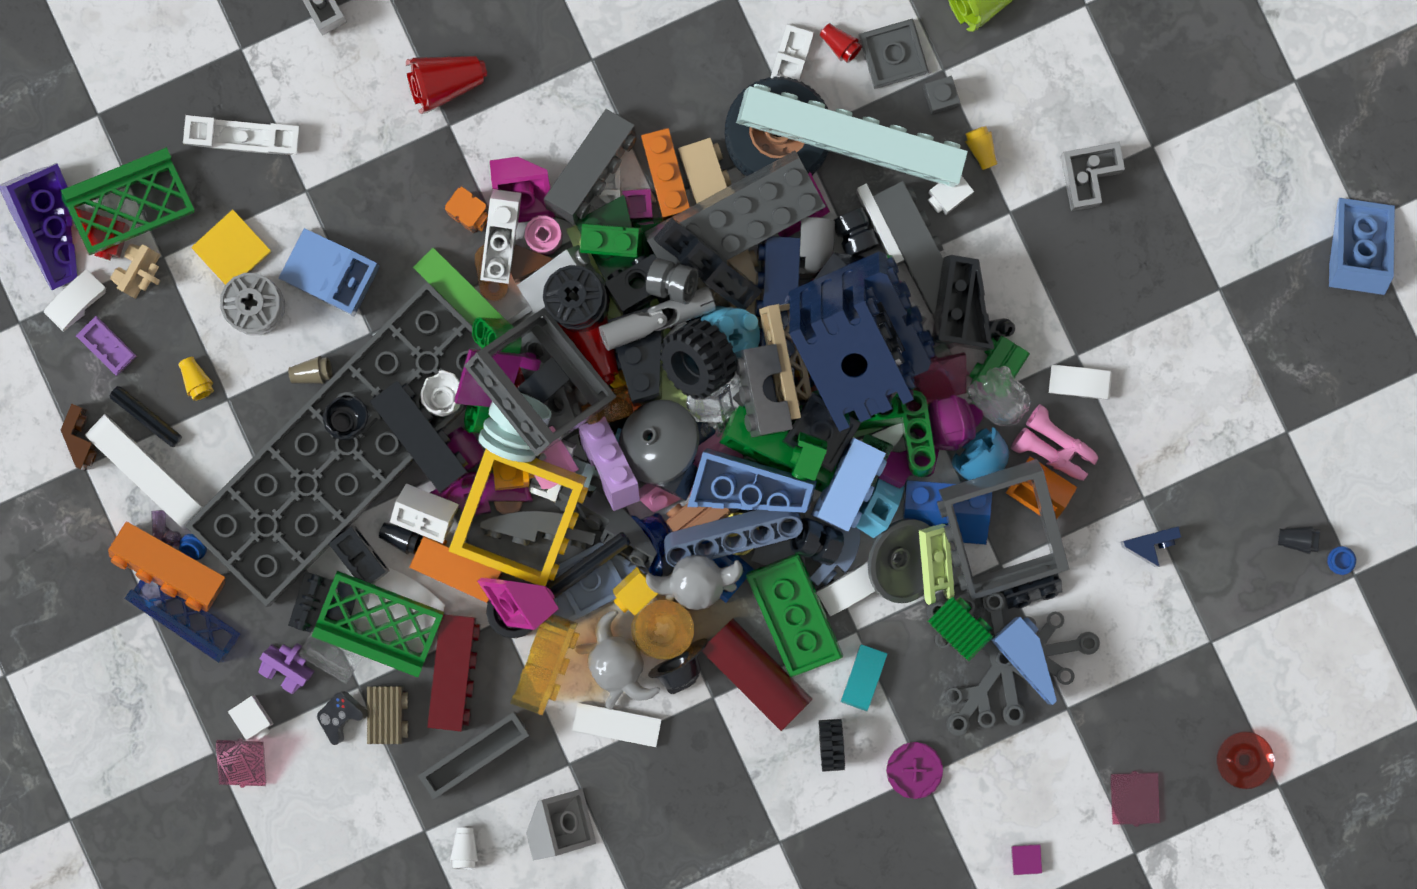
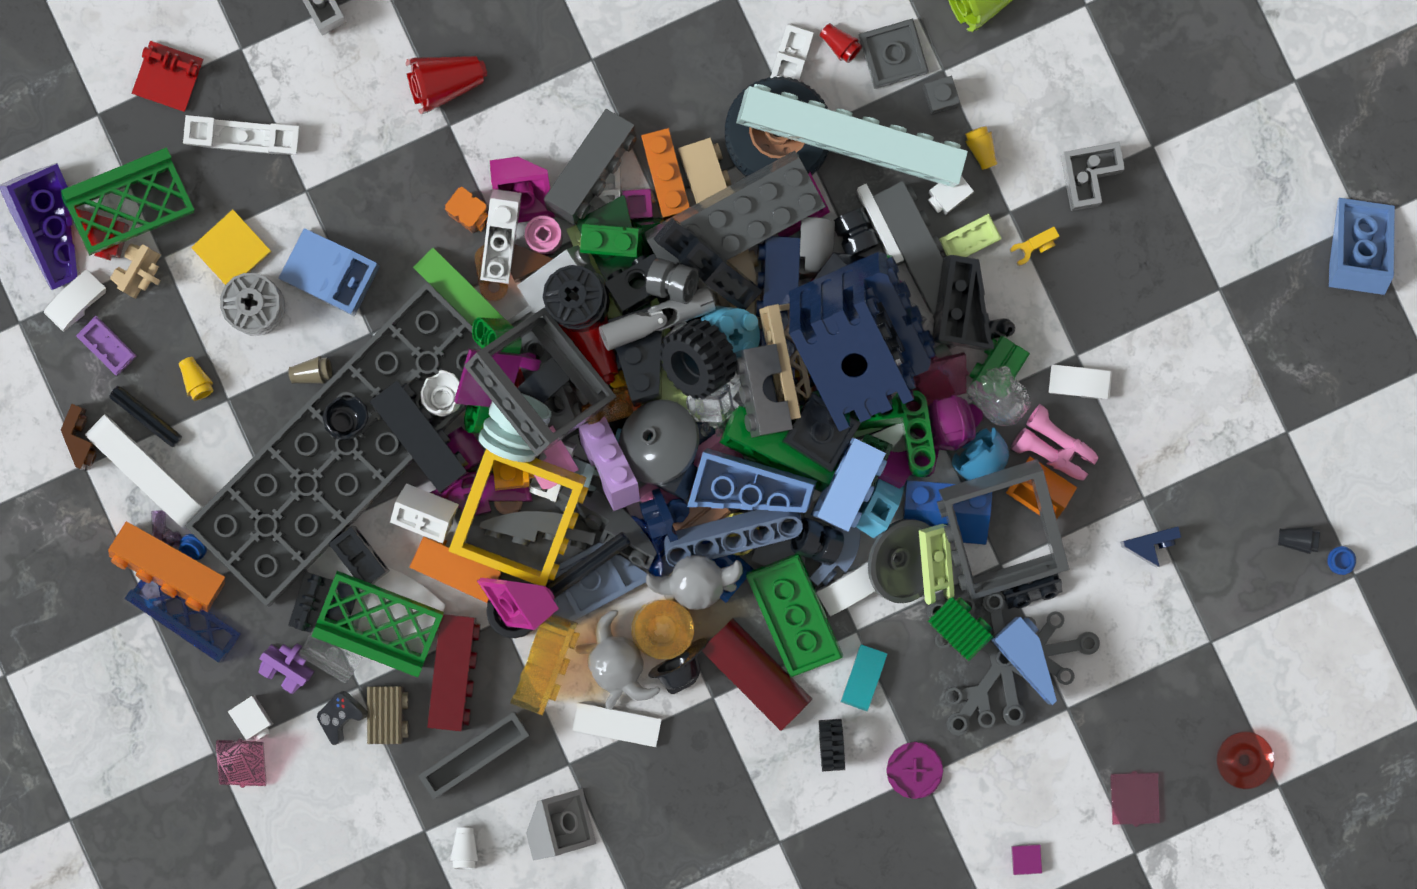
(167, 76): none -> red hinge
(400, 538): black cone -> none
(633, 592): yellow brick -> none
(662, 515): none -> dark blue hips
(808, 457): green brick -> none
(971, 237): none -> yellowish green plate
(1042, 241): none -> yellow plate

